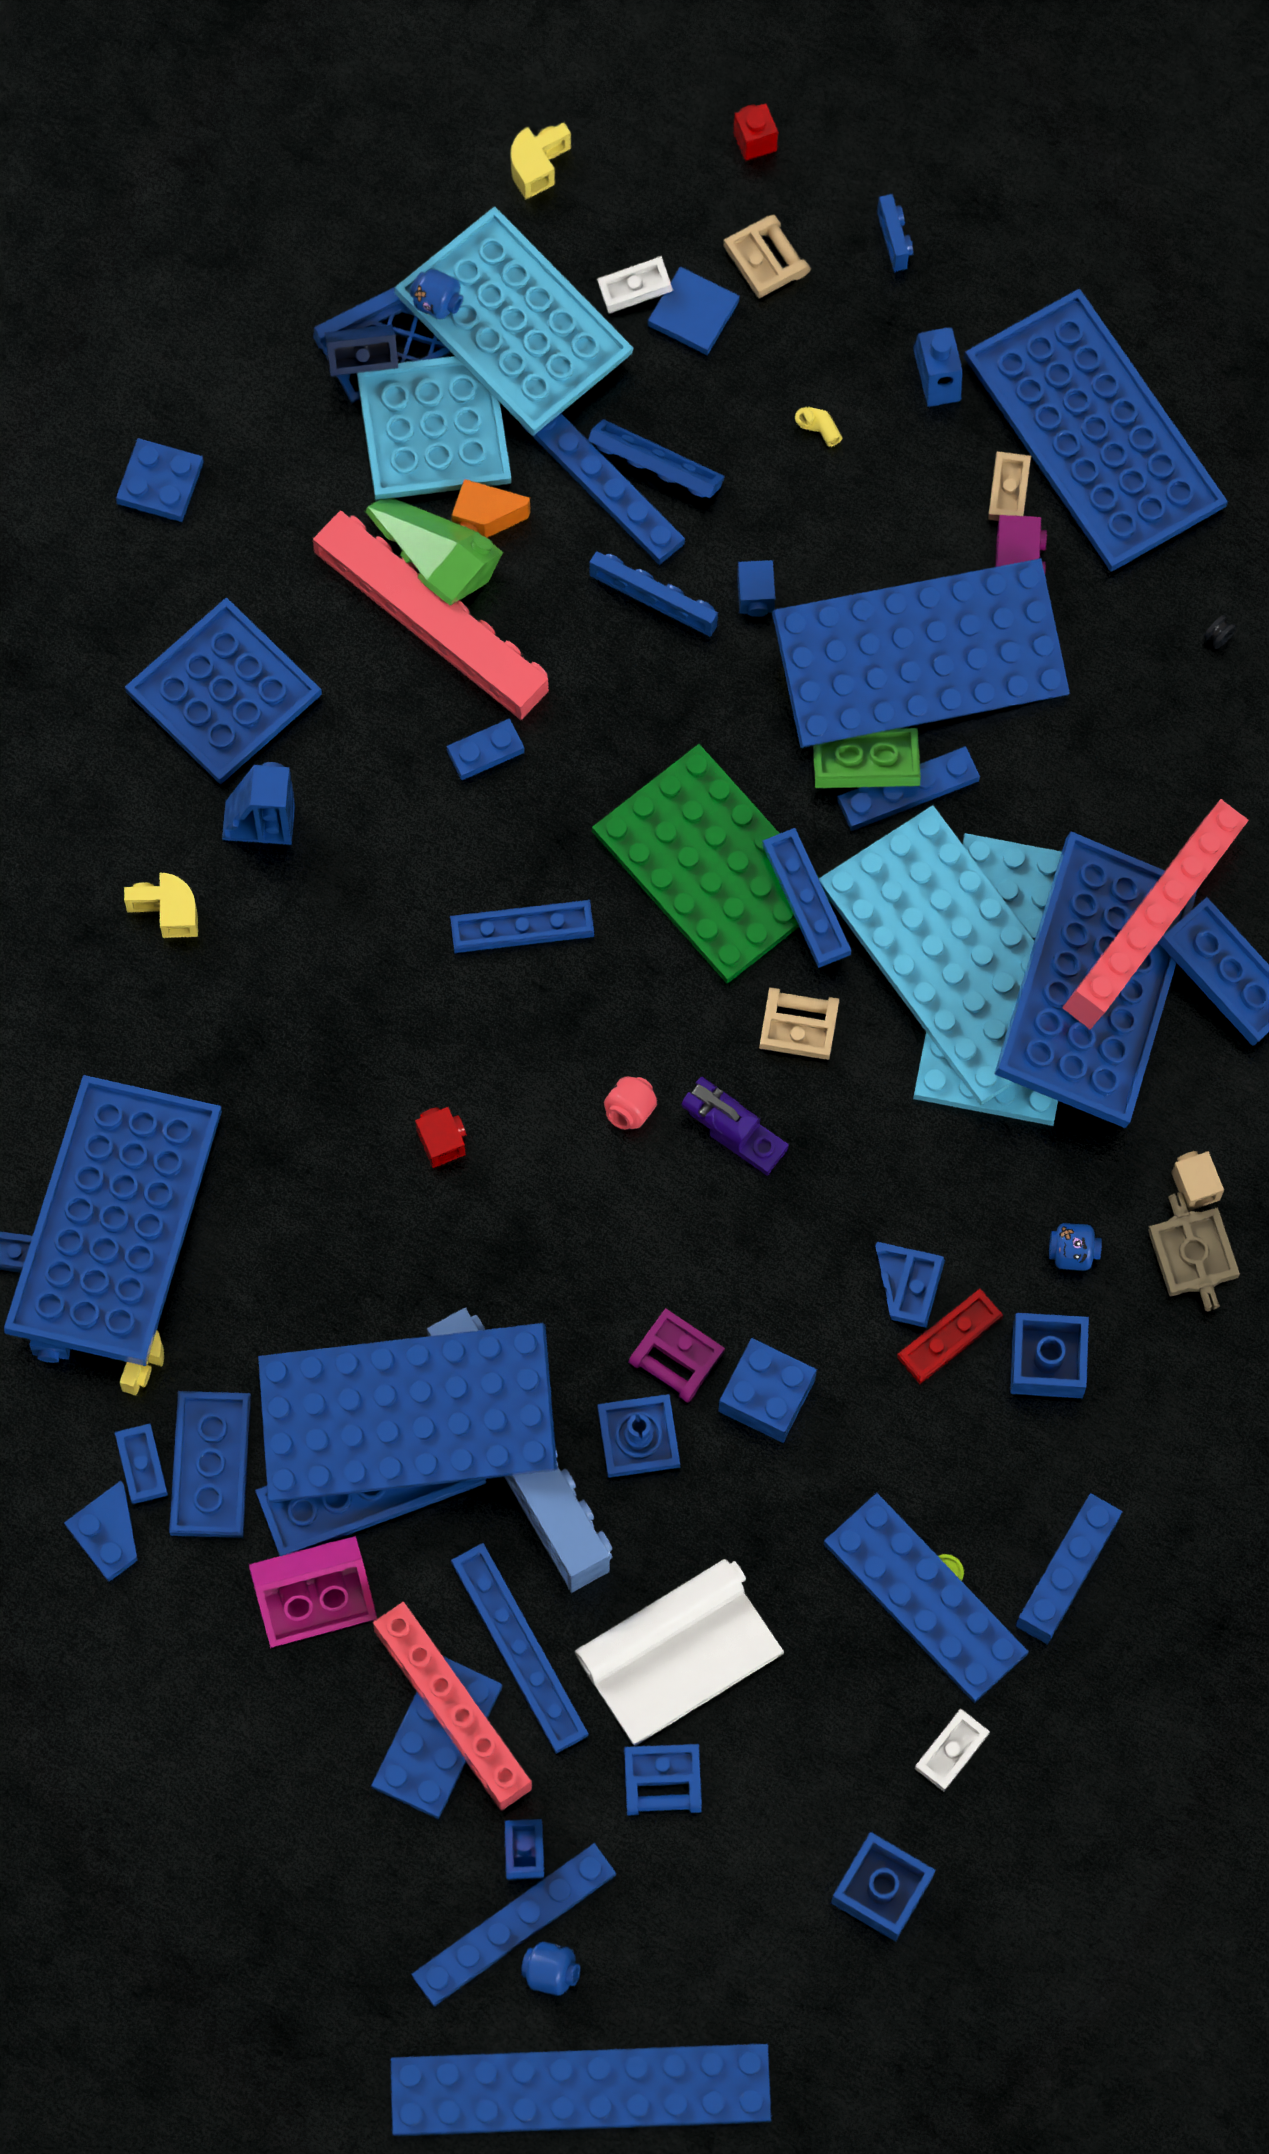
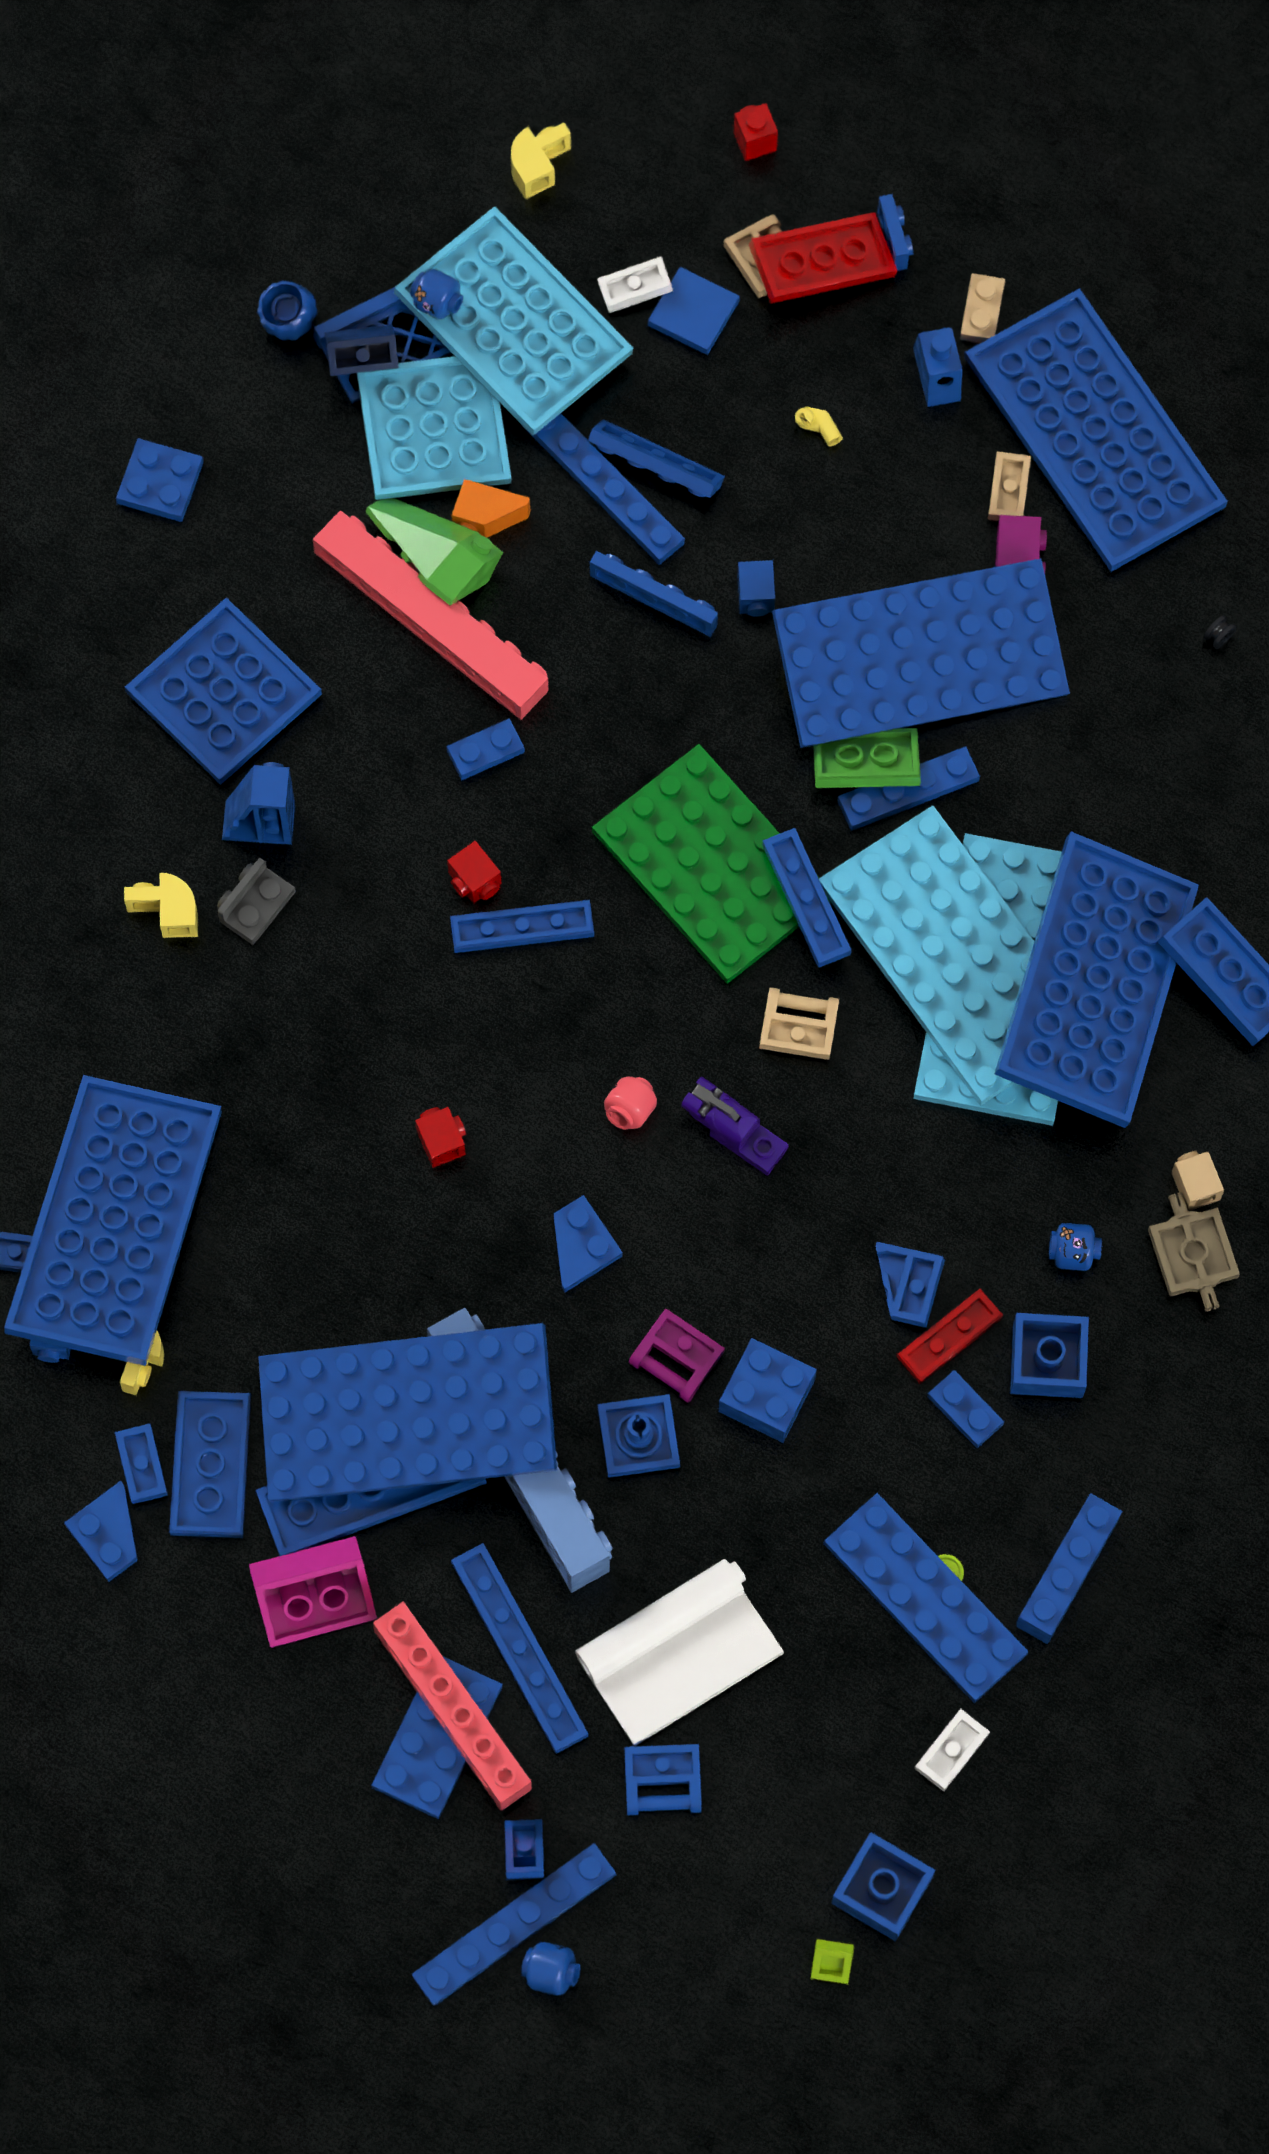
(254, 901): none -> dark grey bracket
(287, 310): none -> blue hair
(474, 873): none -> red brick
(580, 2089): blue plate -> none
(582, 1243): none -> blue wing
(822, 257): none -> red plate
(832, 1961): none -> lime plate
(965, 1409): none -> blue plate
(982, 308): none -> tan plate
(1155, 914): coral brick -> none

